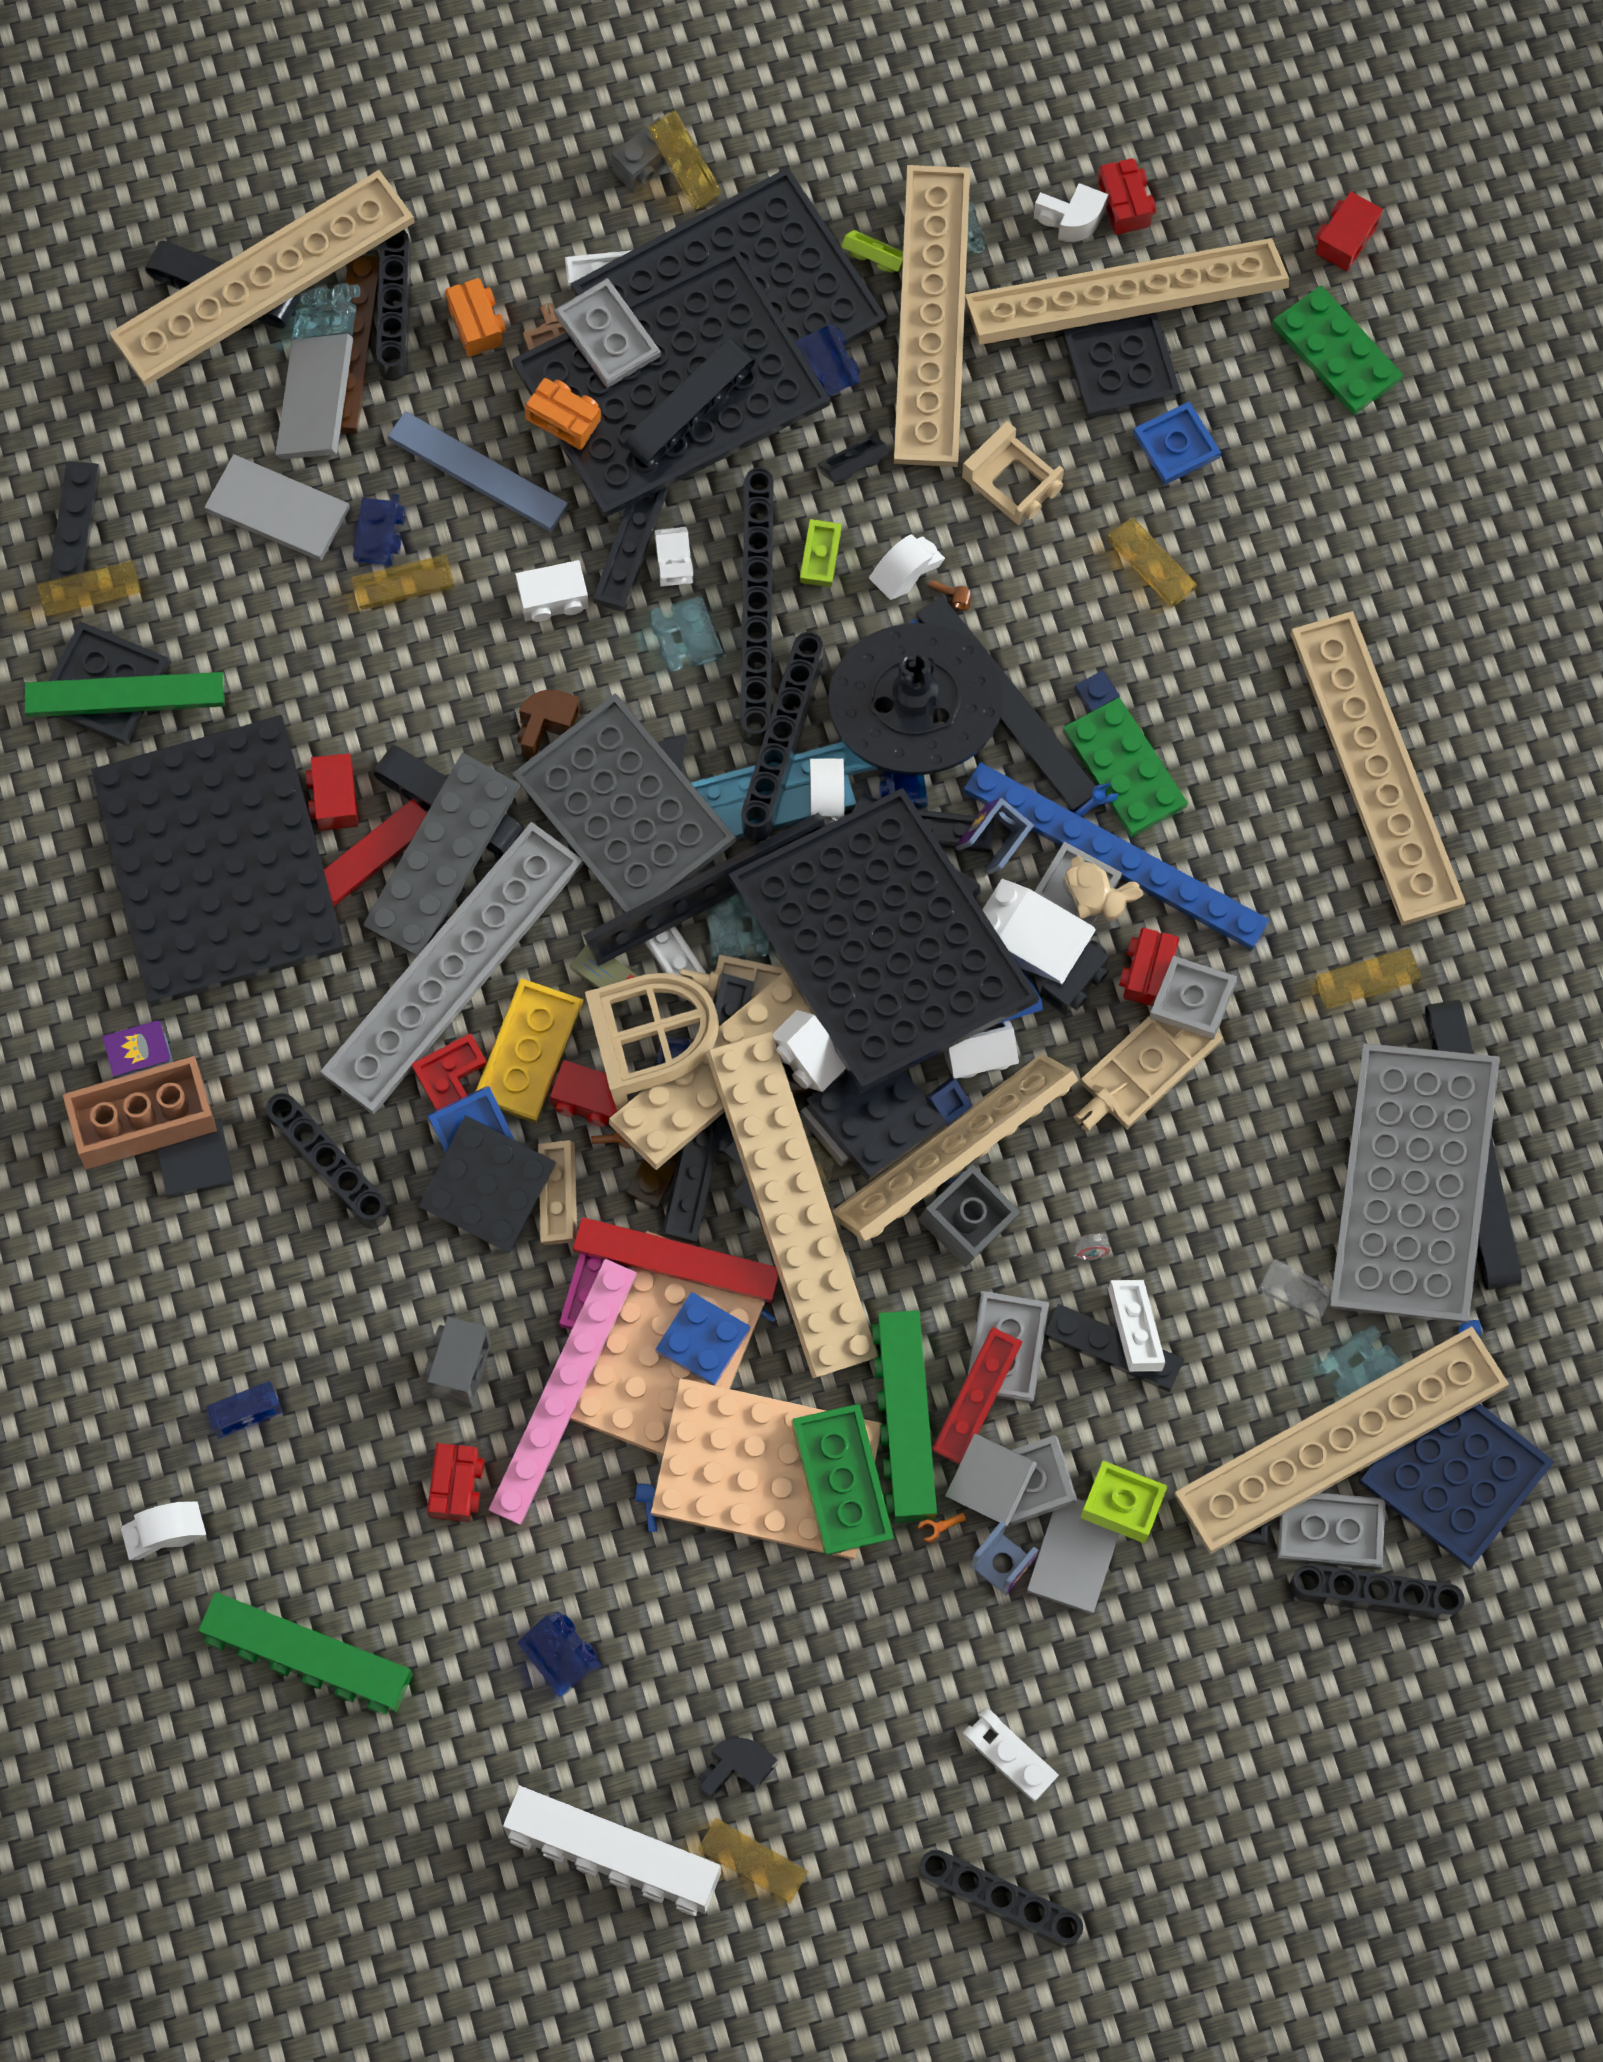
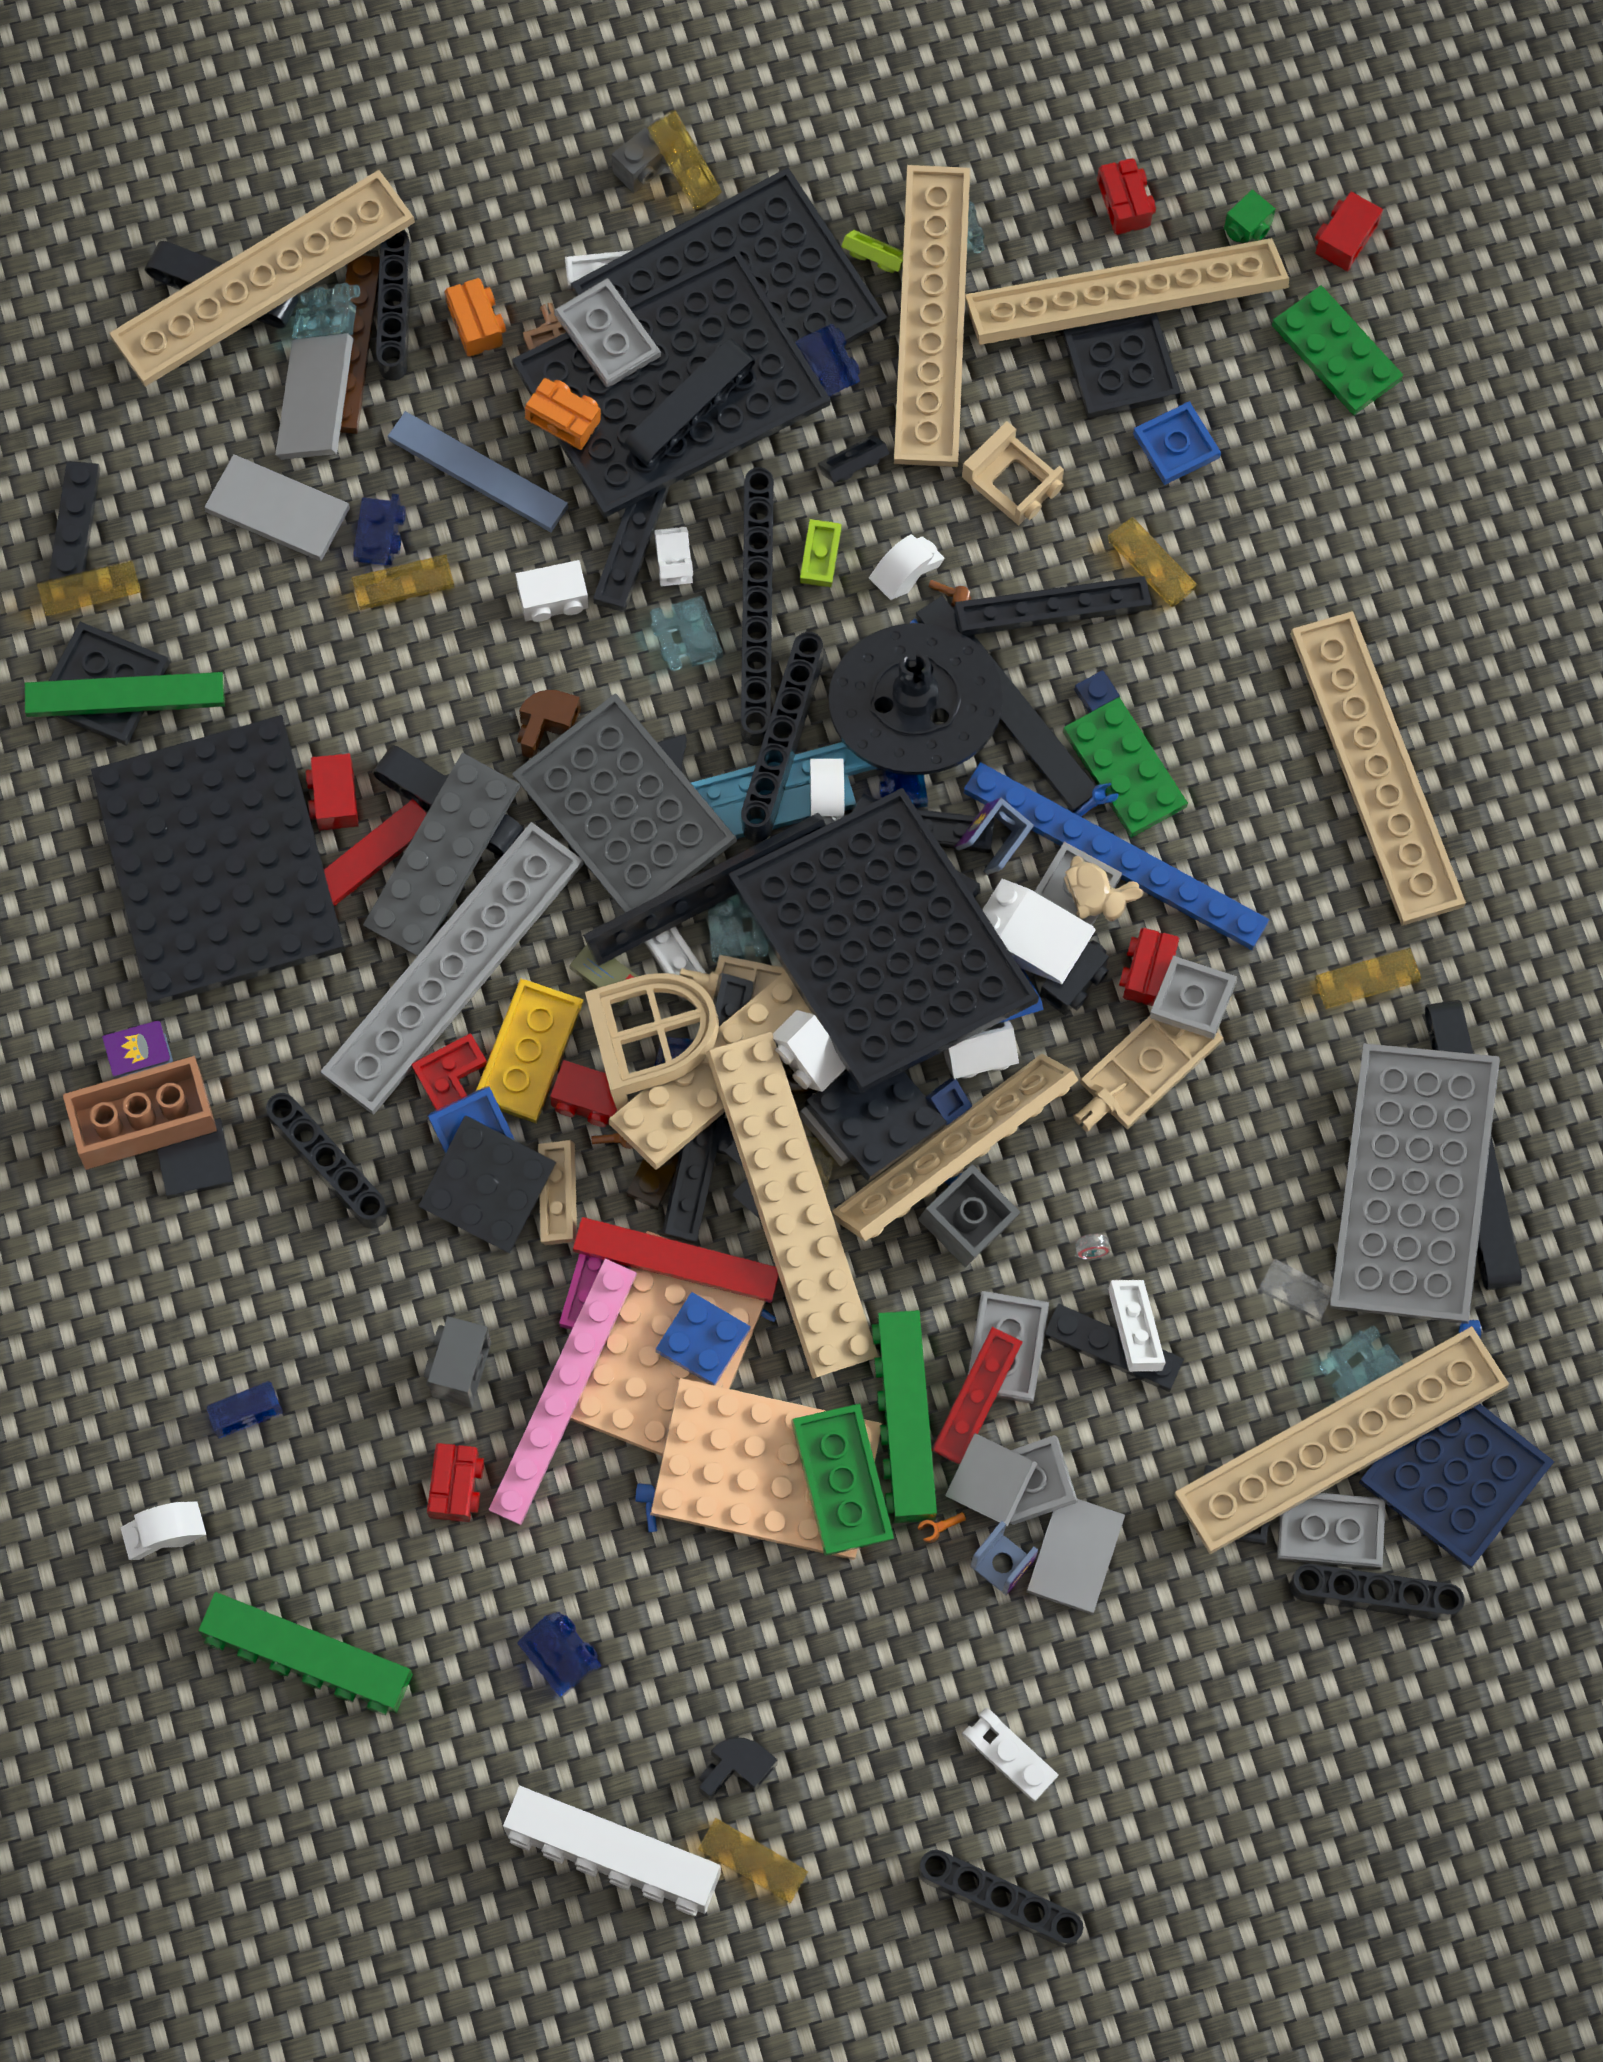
(1053, 606): none -> black plate
(1075, 219): white brick -> none
(1123, 1502): lime plate -> none
(1249, 219): none -> green brick

